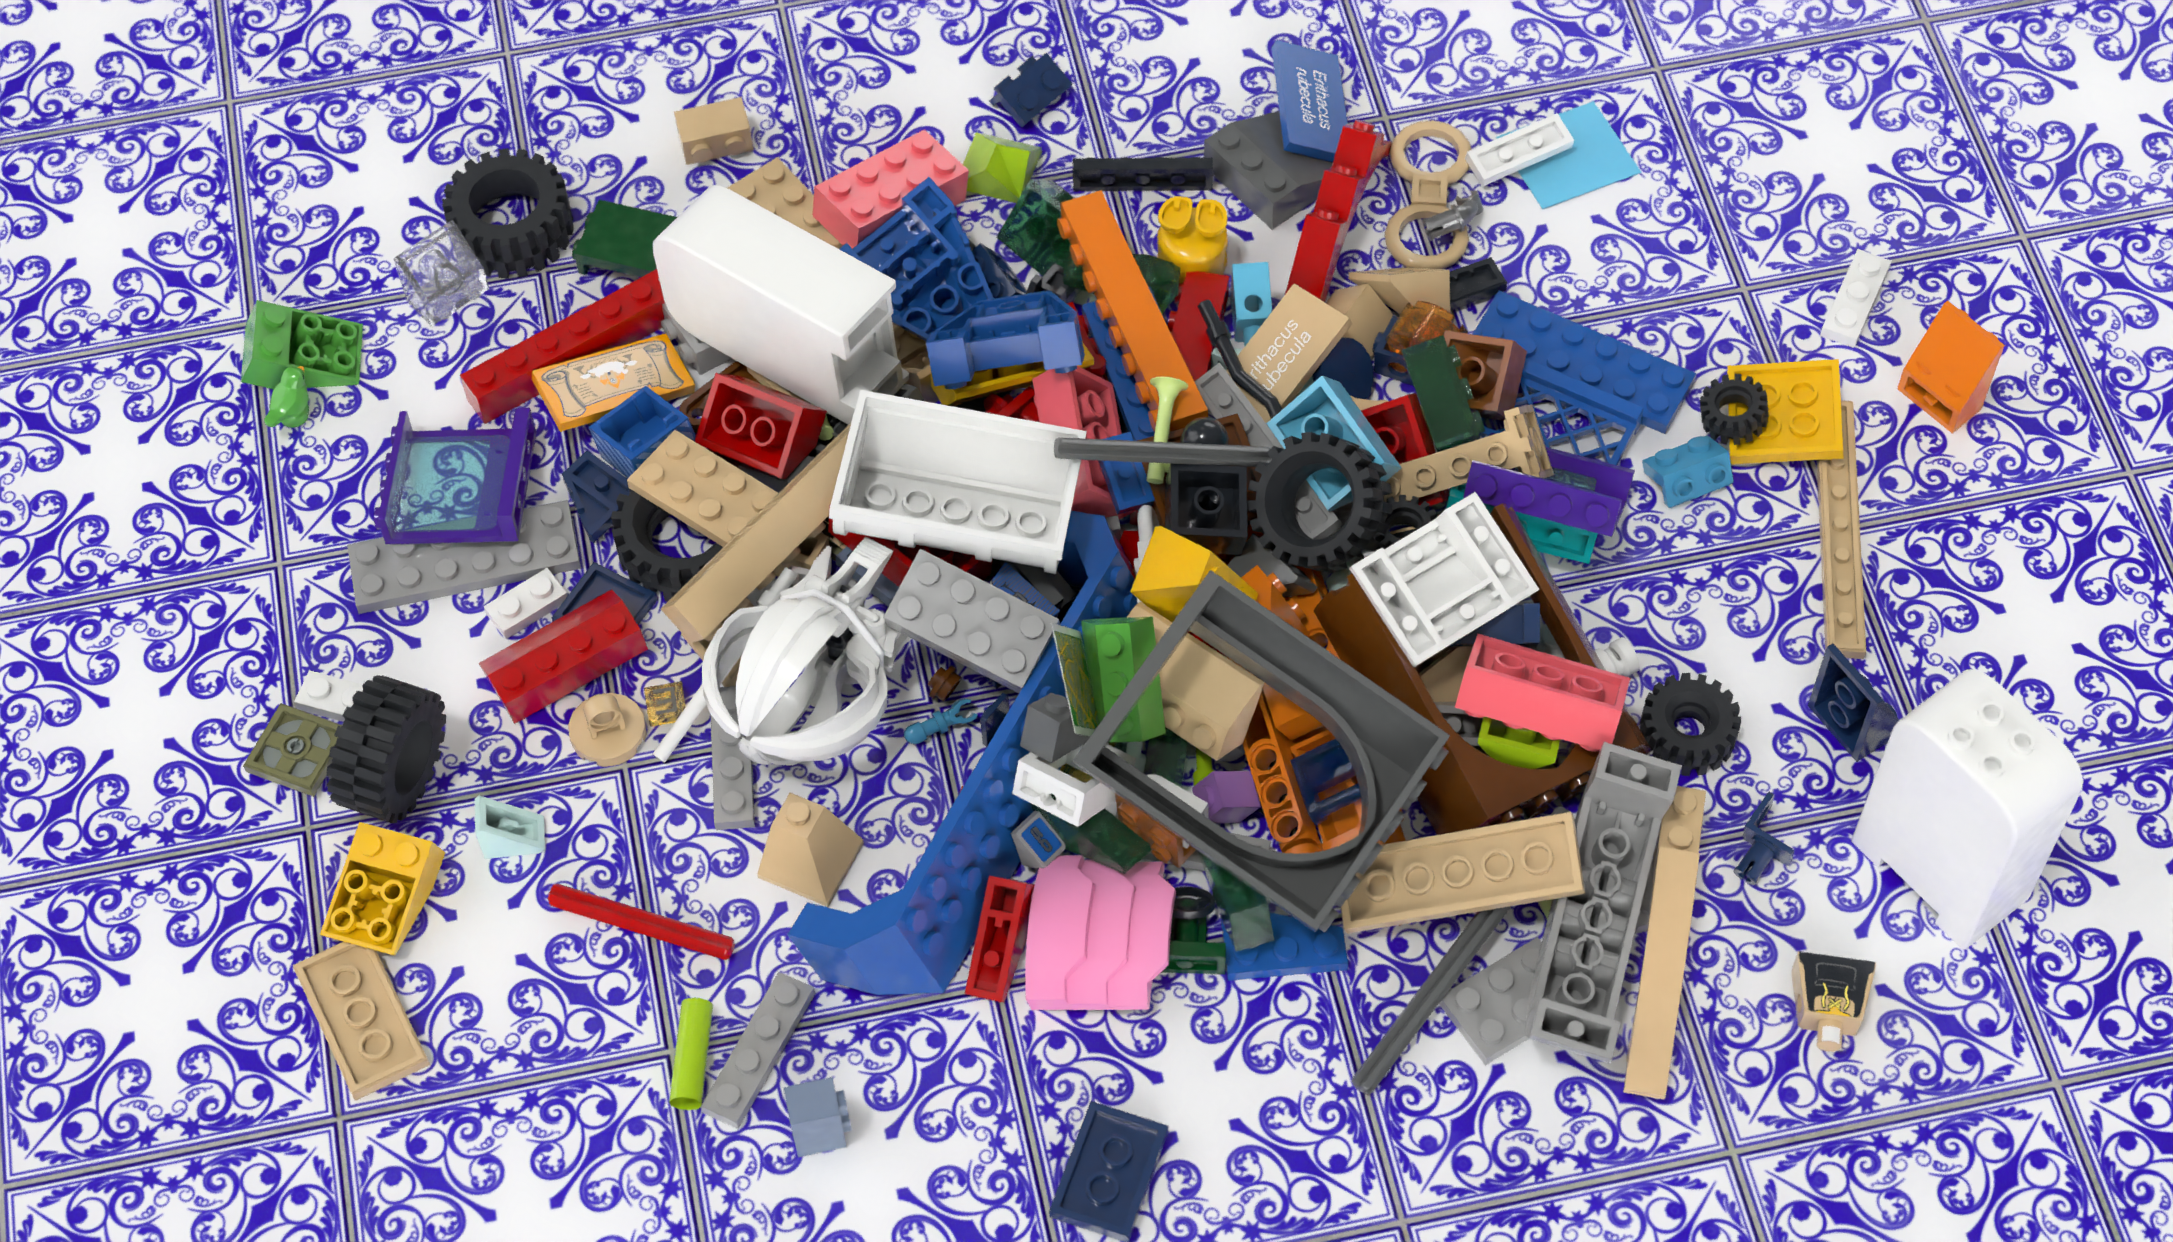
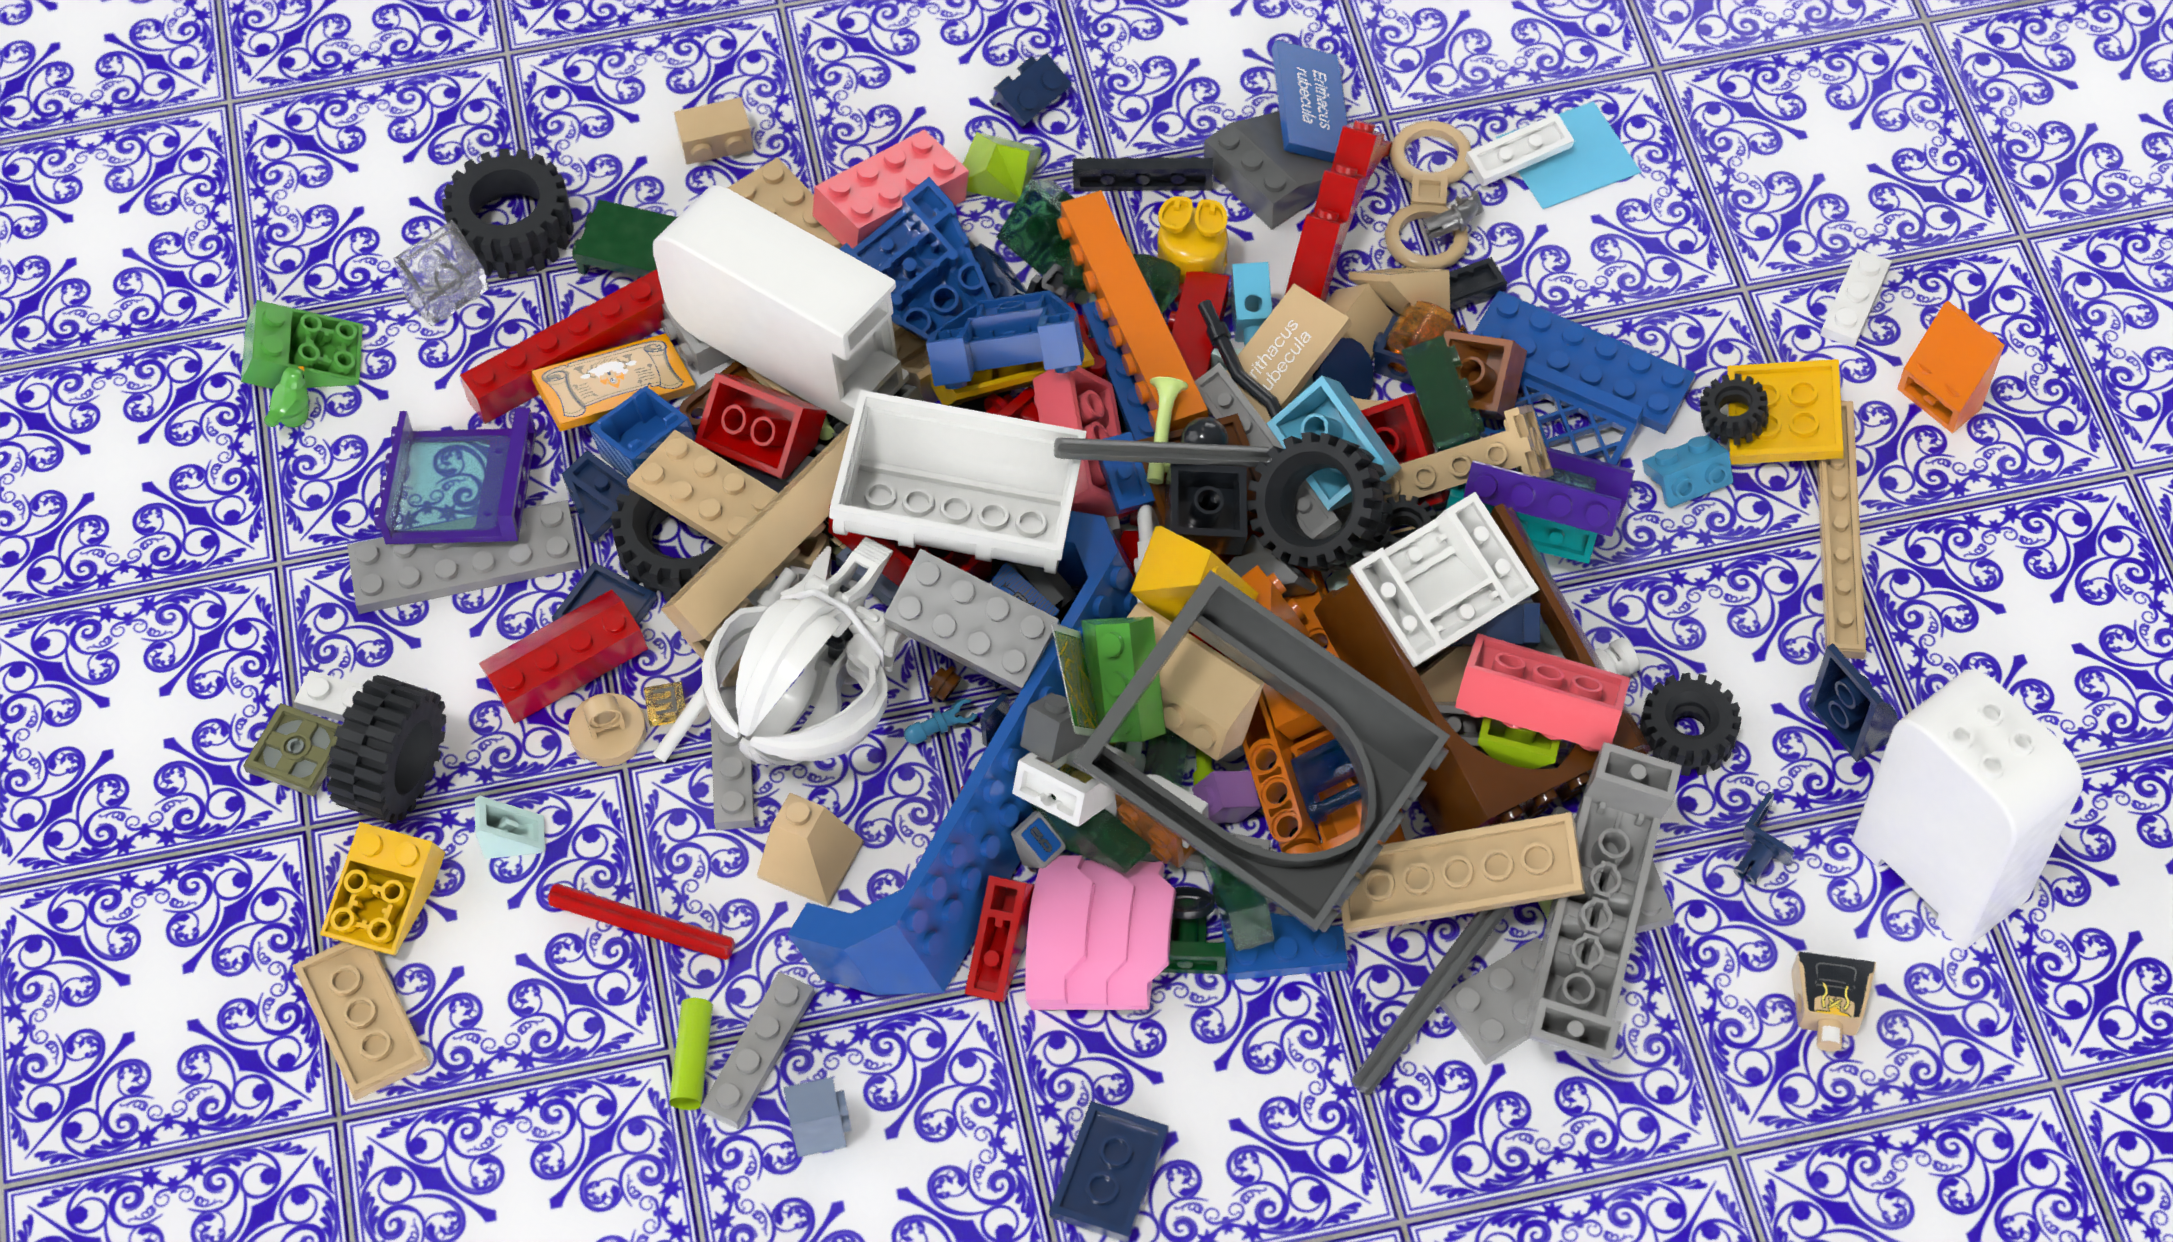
(526, 603): white plate -> none
(1666, 945): tan slope -> none

